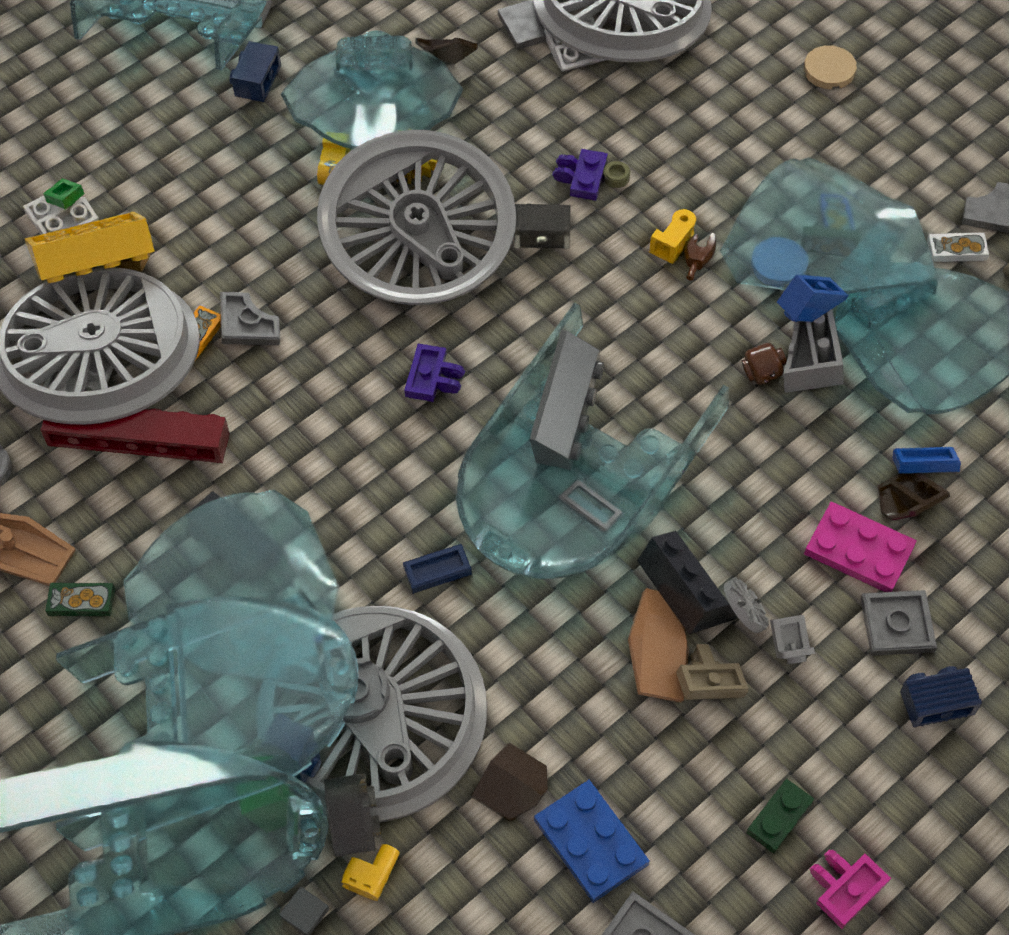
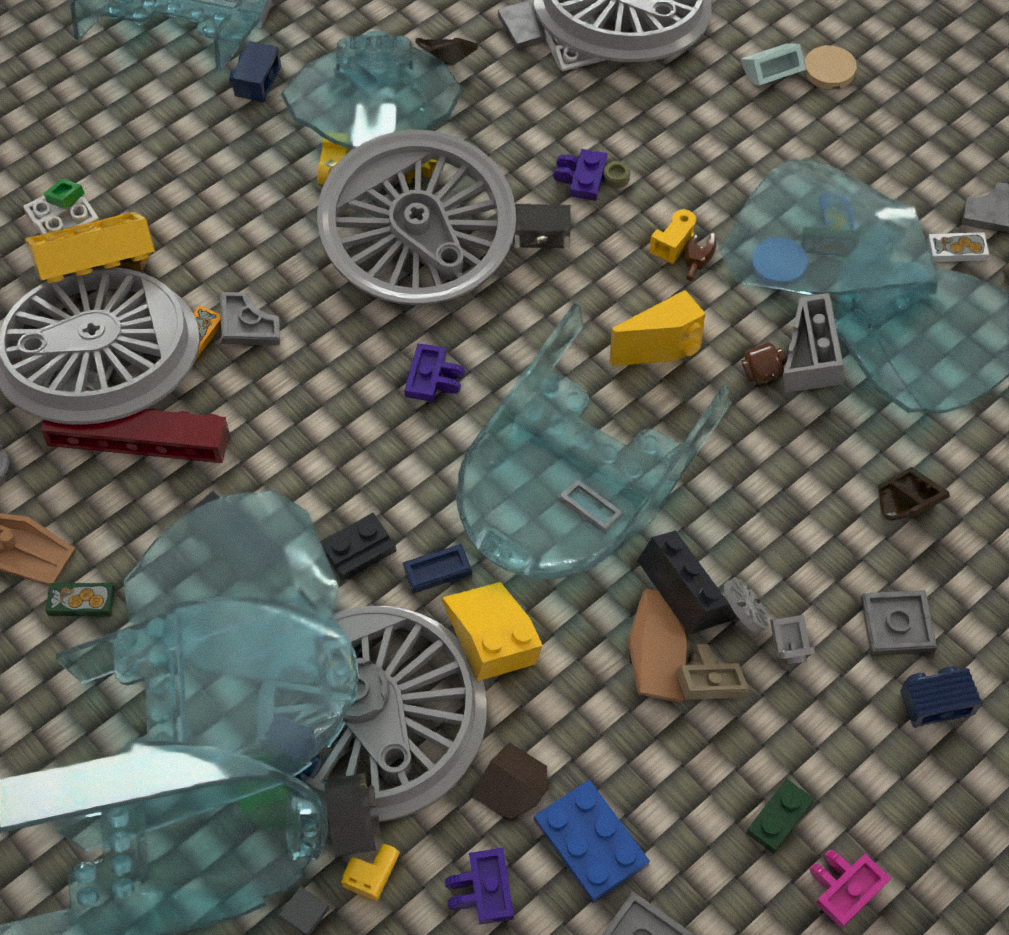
(358, 546): none -> black plate
(490, 887): none -> dark purple hinge
(493, 630): none -> yellow slope
(566, 402): slope -> none
(659, 333): none -> yellow slope
(773, 63): none -> light aqua brick
(810, 297): blue slope -> none
(860, 547): dark pink plate -> none
(926, 460): blue tile -> none

